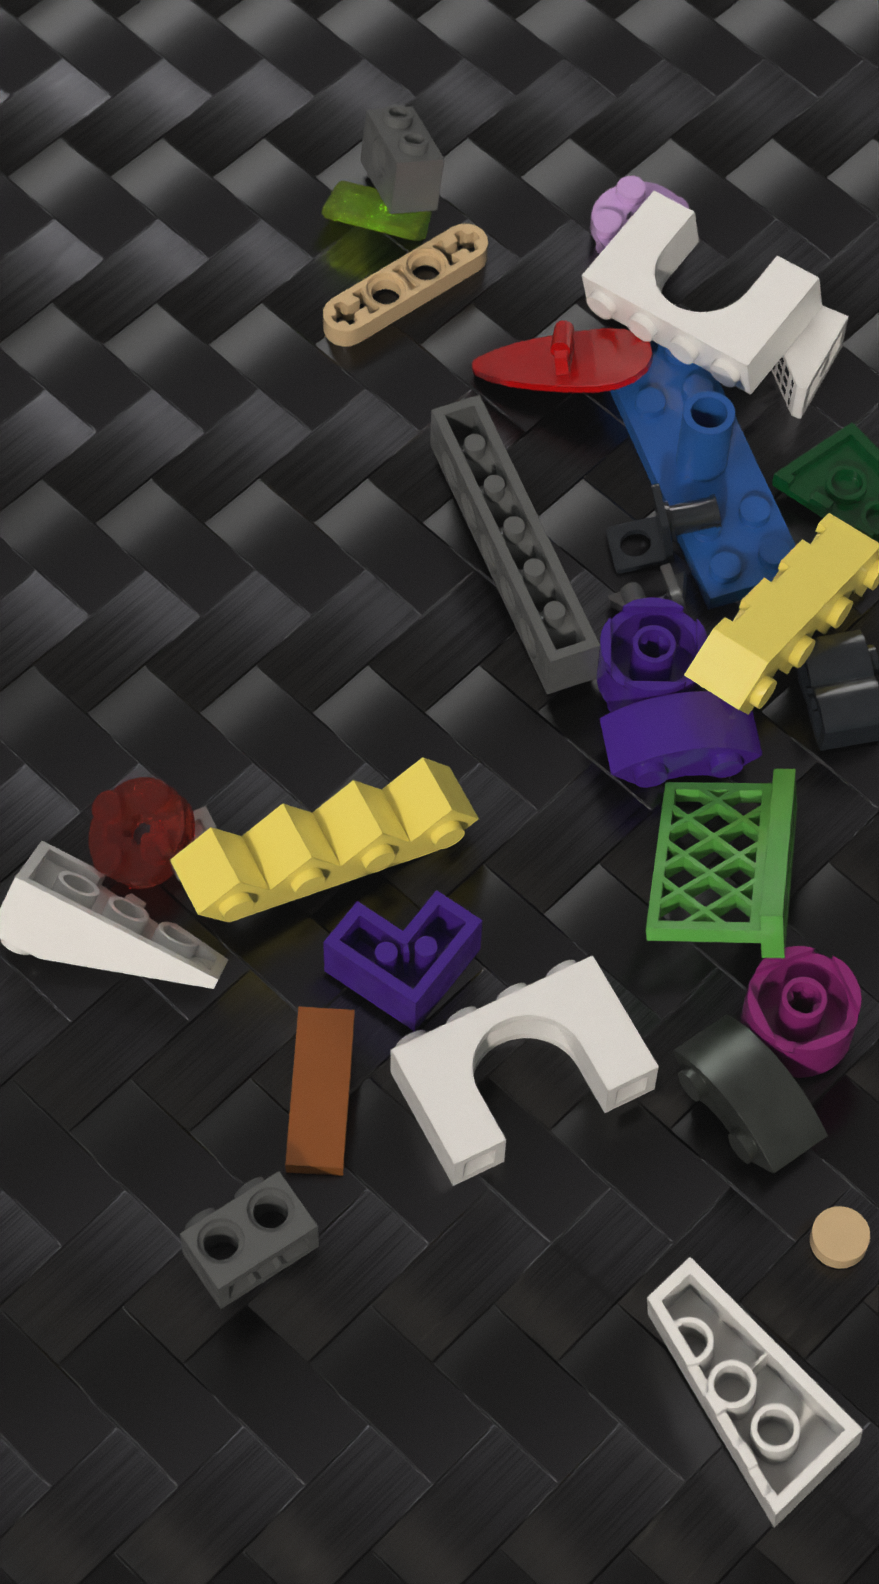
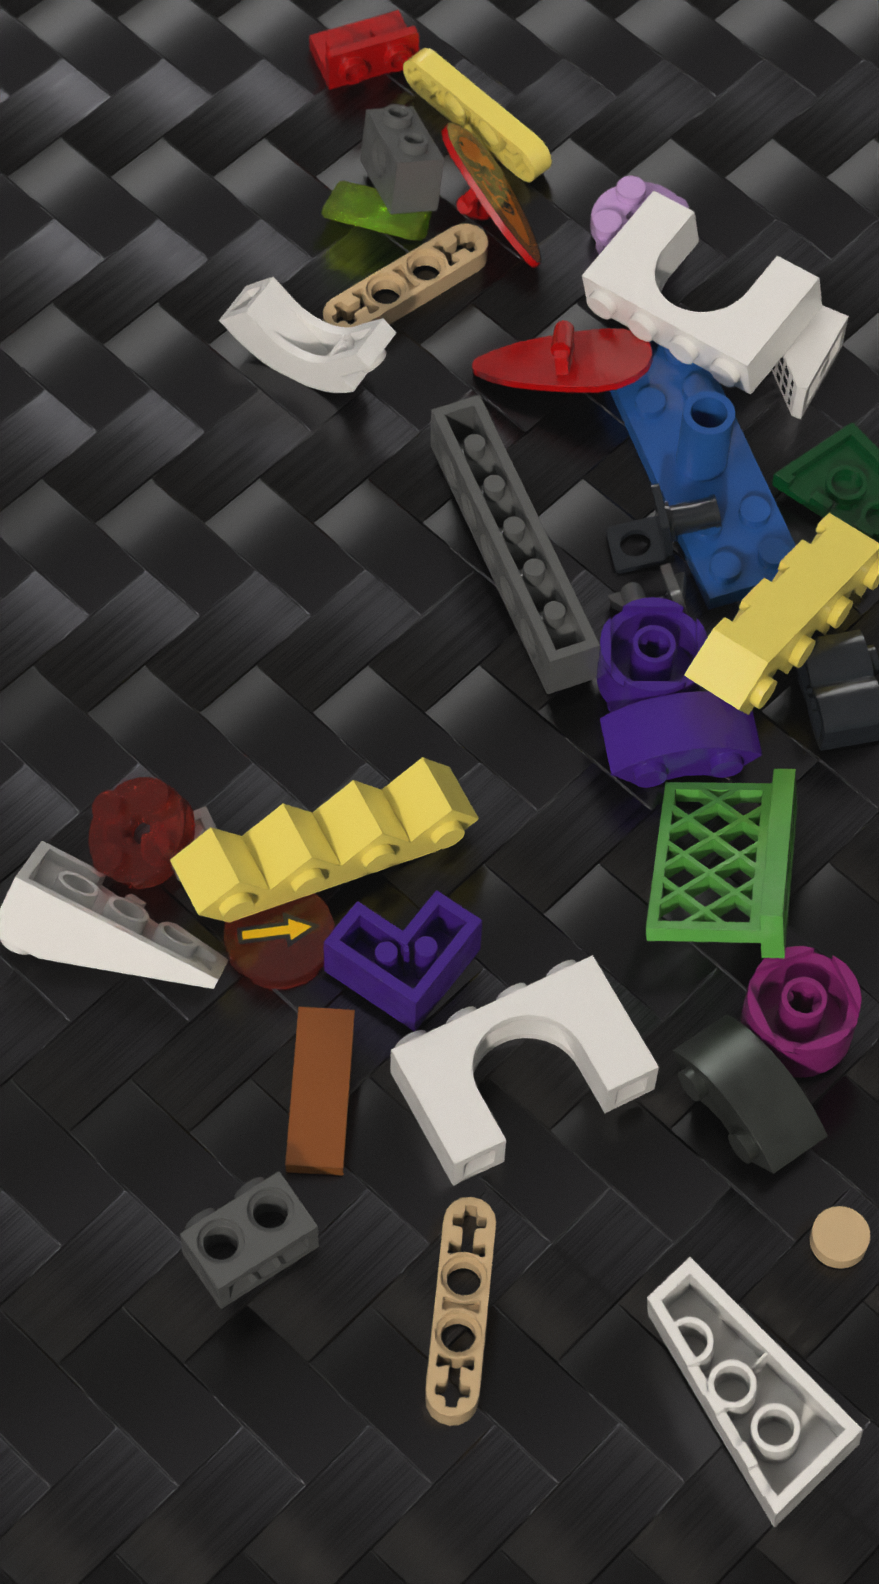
(281, 943): none -> clear red tile
(302, 345): none -> white arch
(364, 49): none -> red bracket
(459, 1309): none -> tan beam
(478, 113): none -> light yellow beam
(489, 192): none -> shield

